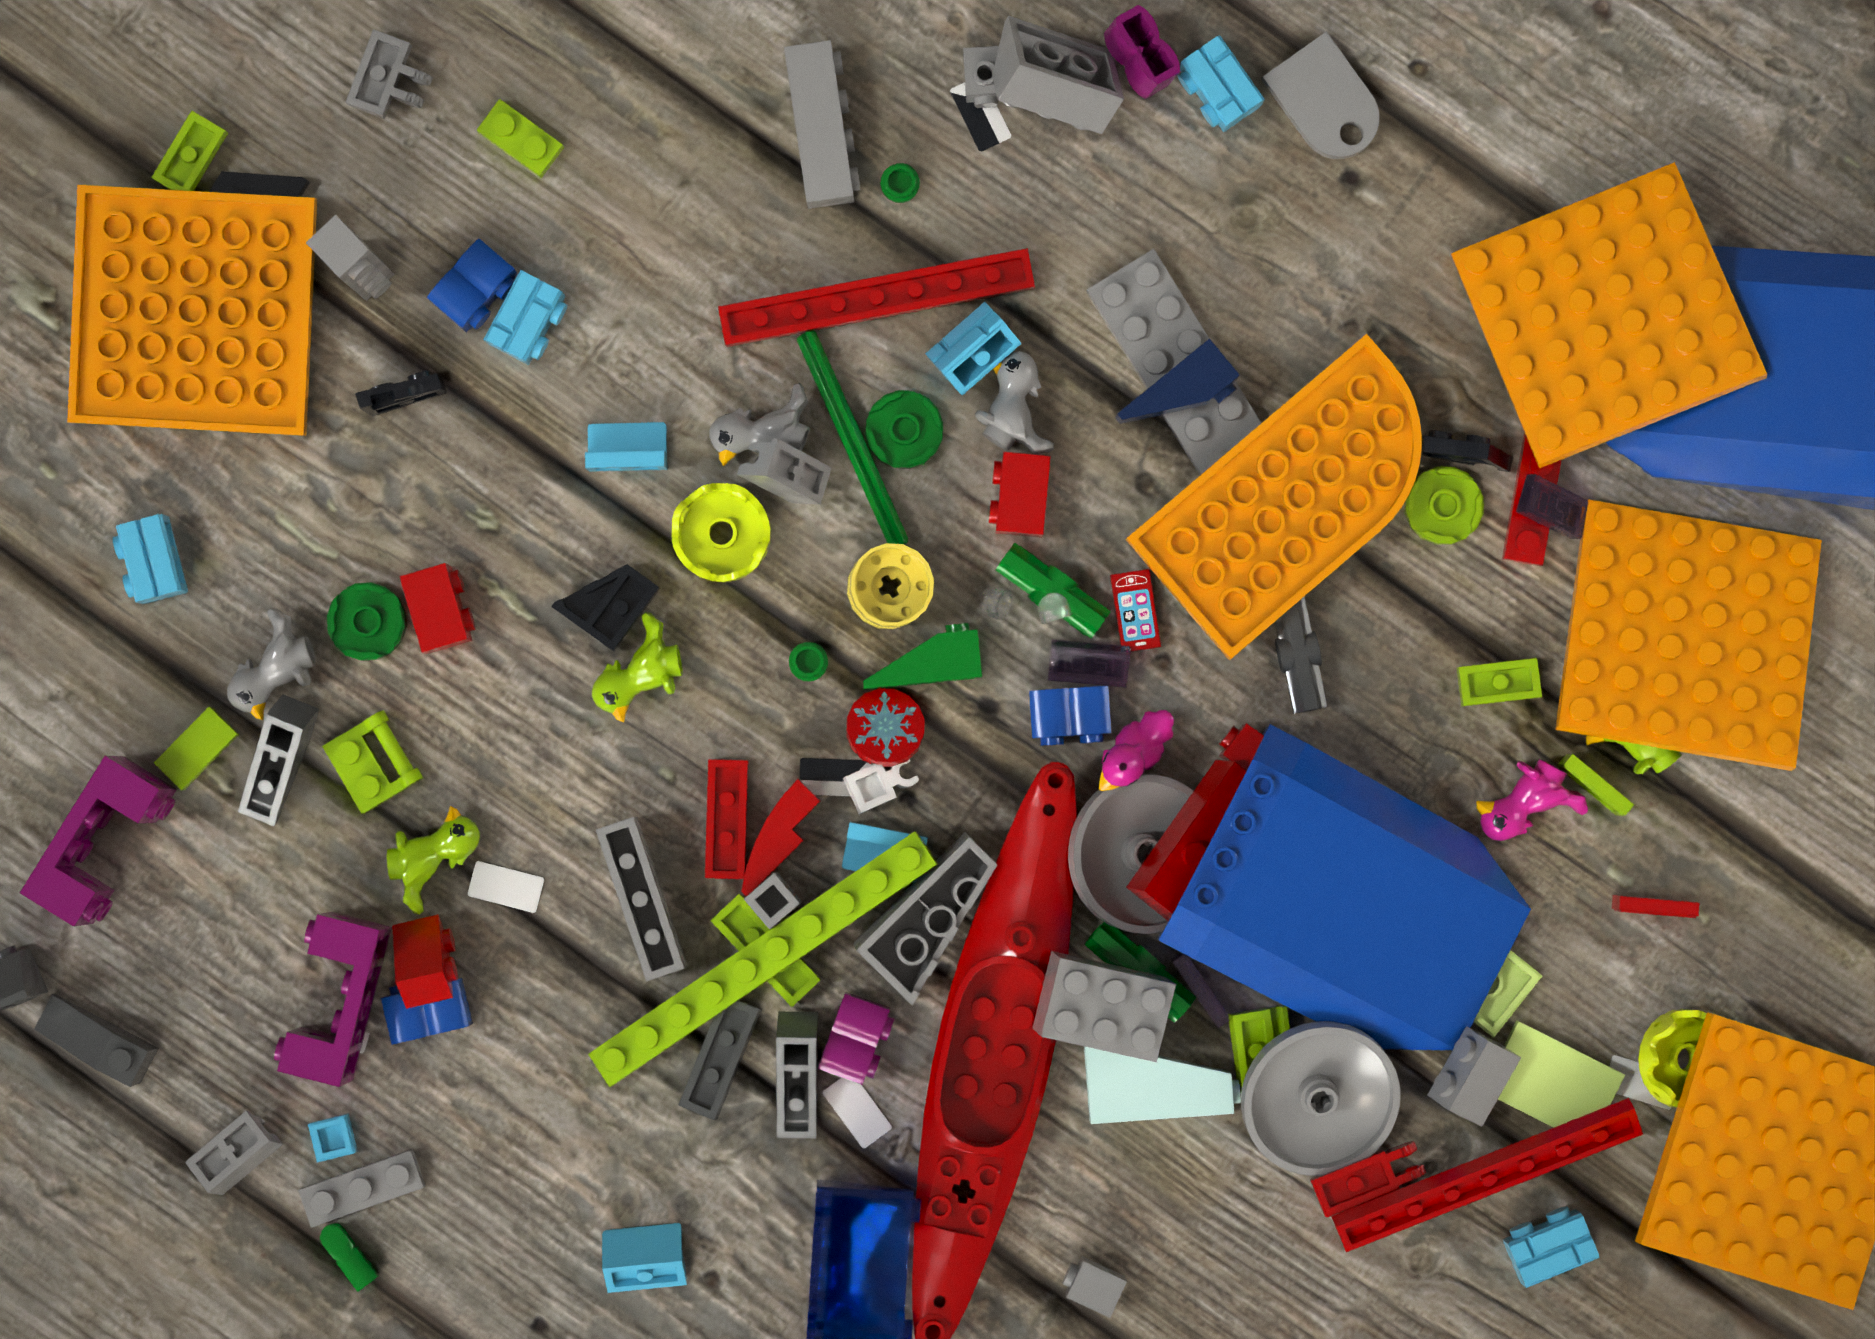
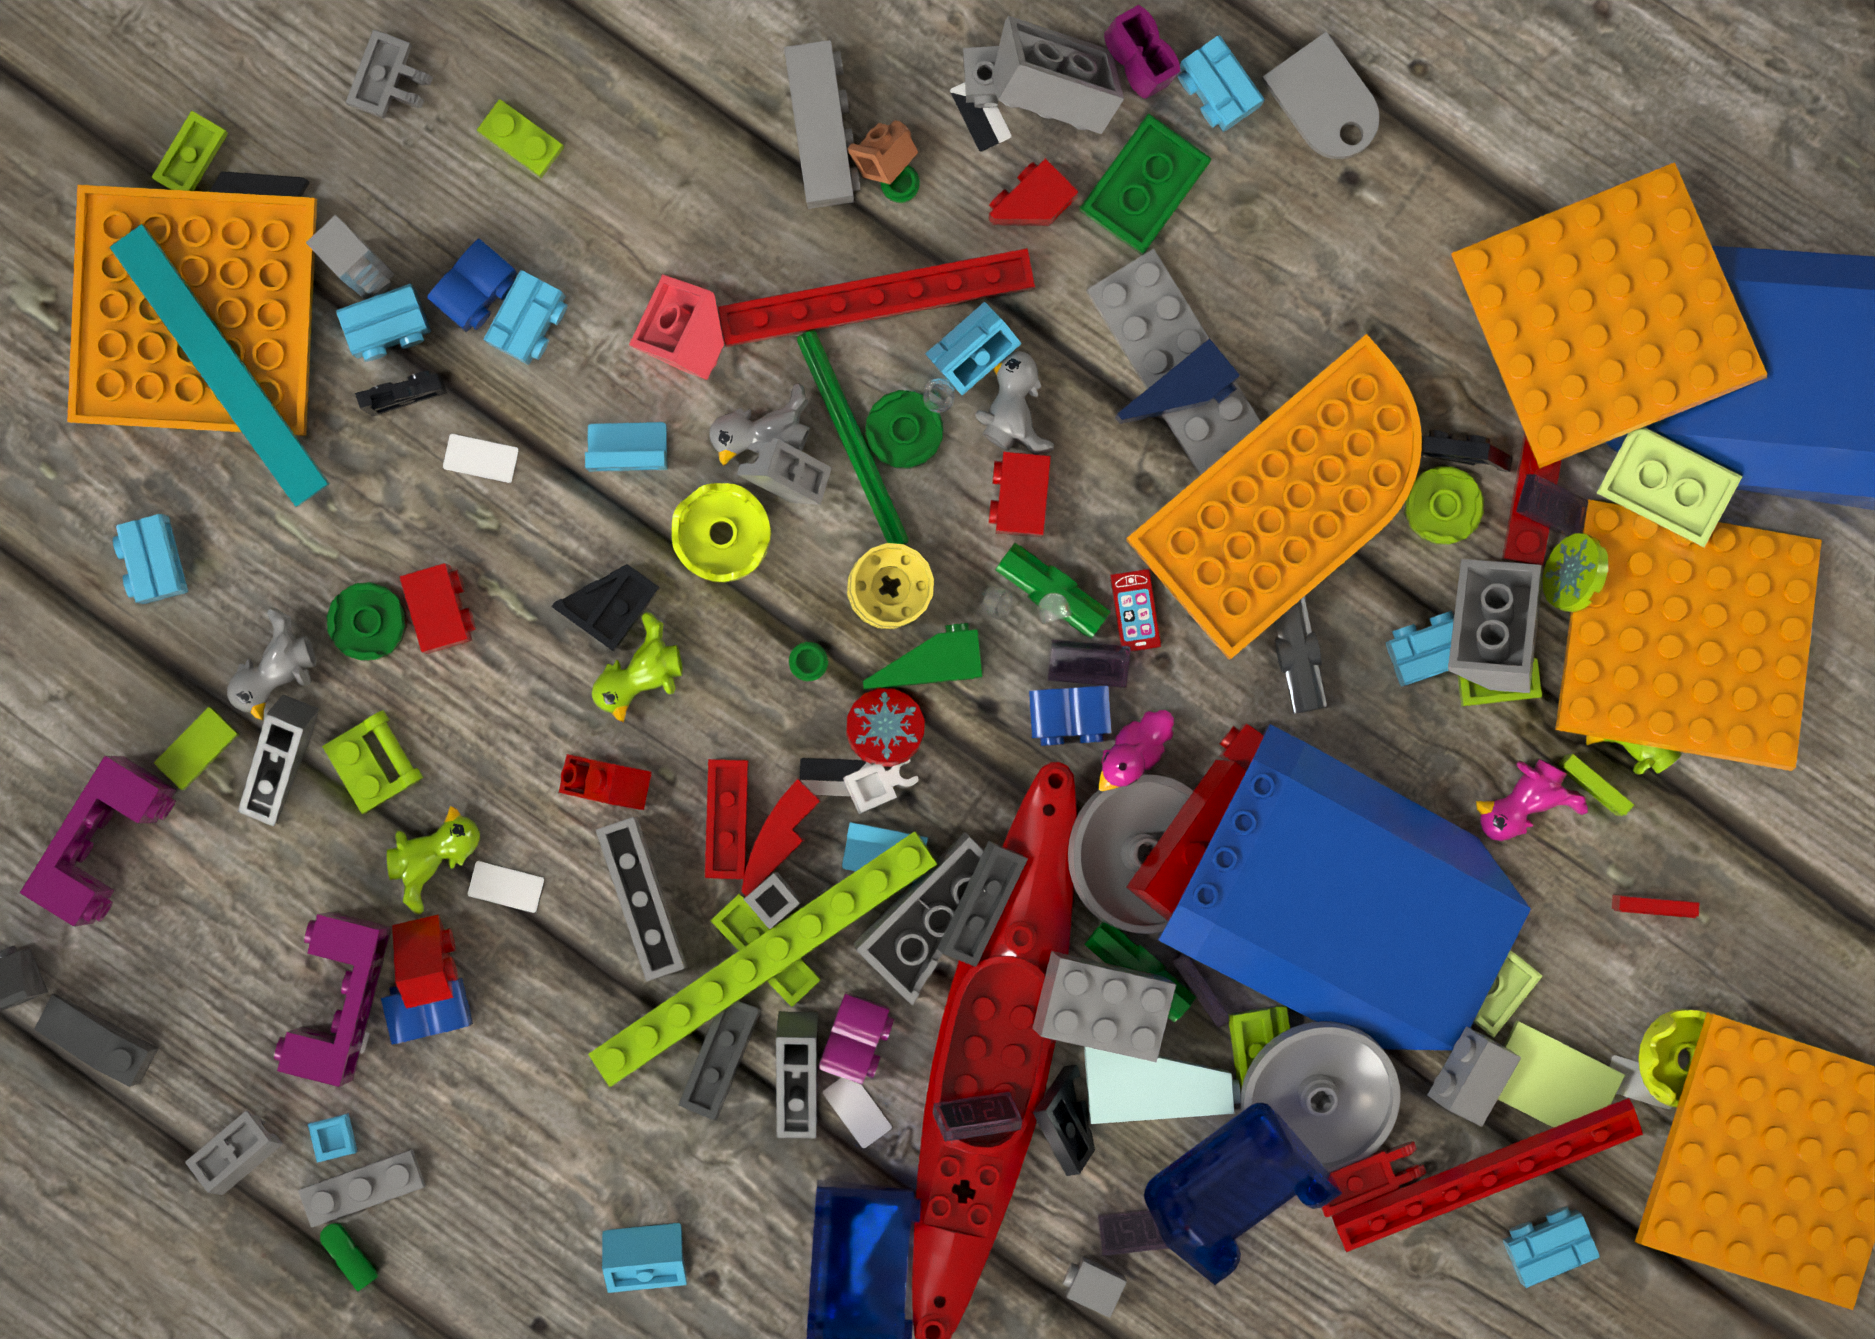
(219, 365): none -> teal tile
(384, 322): none -> medium azure brick
(480, 458): none -> white sticker
(605, 782): none -> red slope
(681, 327): none -> coral slope
(884, 152): none -> nougat brick
(934, 399): none -> clear hinge
(977, 1116): none -> tile
(982, 903): none -> dark grey plate
(1036, 200): none -> red slope
(1066, 1122): none -> black wing
(1129, 1232): none -> clear purple tile
(1145, 184): none -> green tile
(1231, 1186): none -> clear blue windscreen
(1421, 652): none -> medium azure brick
(1496, 624): none -> light grey slope
(1575, 572): none -> lime tile
(1669, 485): none -> yellowish green tile

